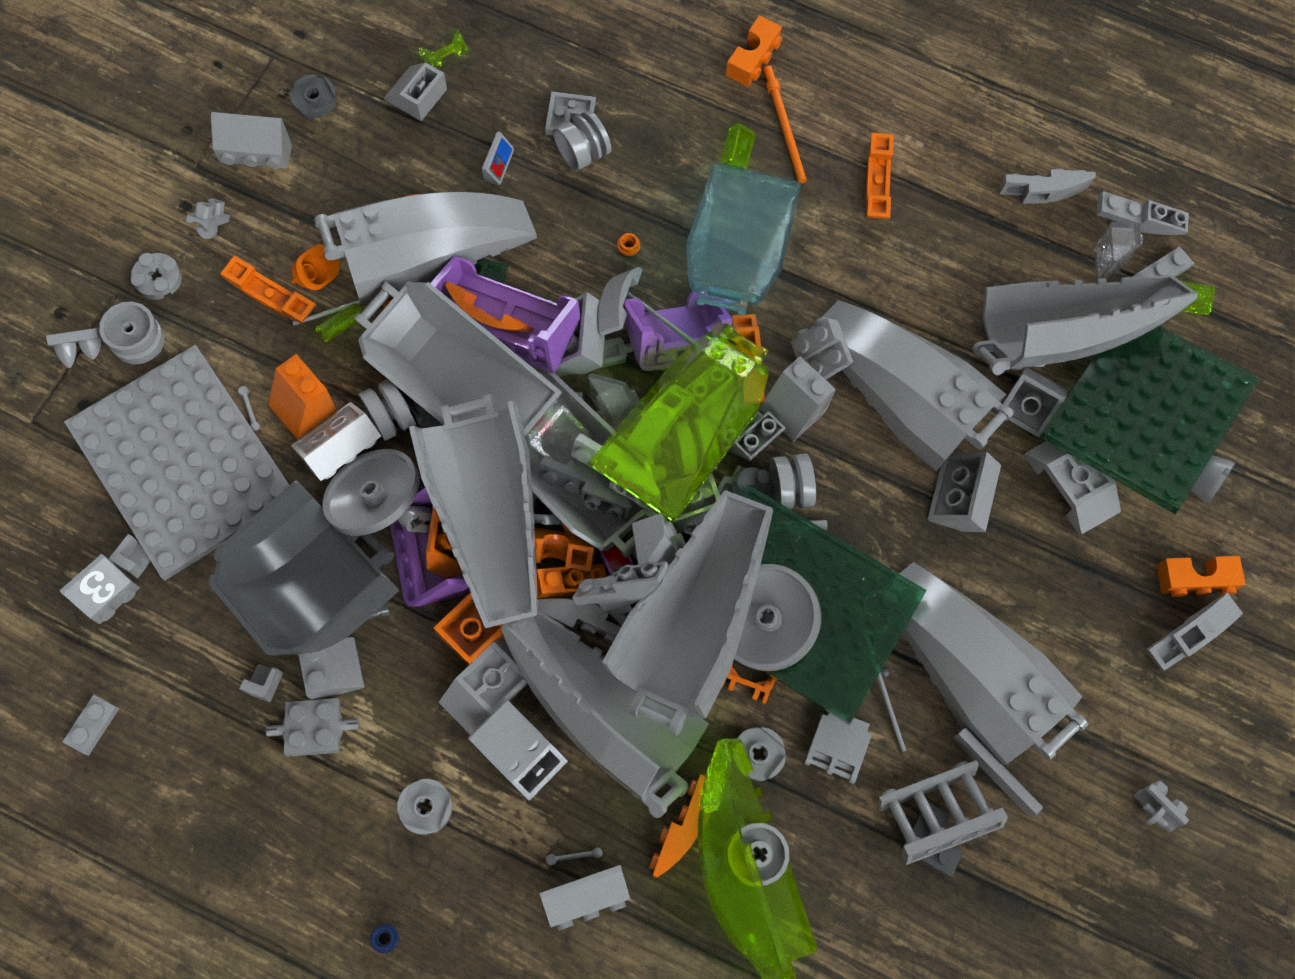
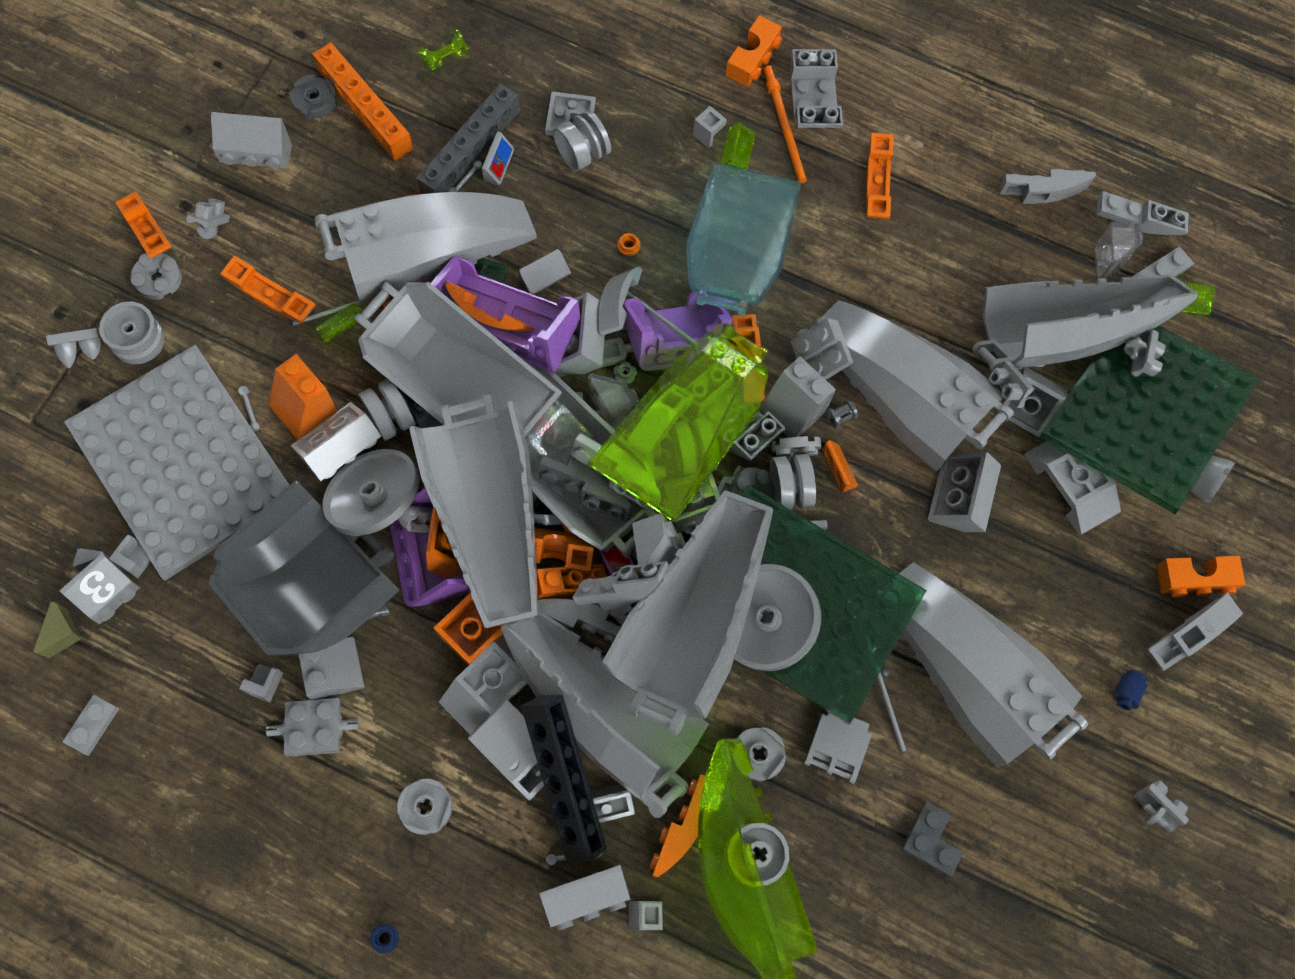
(56, 632): none -> olive slope
(85, 557): none -> light grey slope
(143, 224): none -> orange slope
(314, 270): orange piece -> none
(363, 101): none -> orange brick
(418, 90): light grey slope -> none
(469, 141): none -> dark grey brick
(476, 165): none -> light grey hinge
(544, 272): none -> light grey slope
(564, 777): none -> black brick
(612, 802): none -> light grey slope
(631, 372): none -> light grey plate
(645, 915): none -> light grey slope
(707, 125): none -> light grey panel
(763, 686): orange piece -> none
(793, 445): none -> light grey plate
(814, 89): none -> light grey slope
(839, 466): none -> orange slope
(842, 413): none -> dark grey bush
(939, 838): light grey fence -> none
(997, 772): light grey tile -> none
(1013, 384): none -> light grey hips
(1130, 690): none -> dark blue brick
(1143, 354): none -> light grey hips

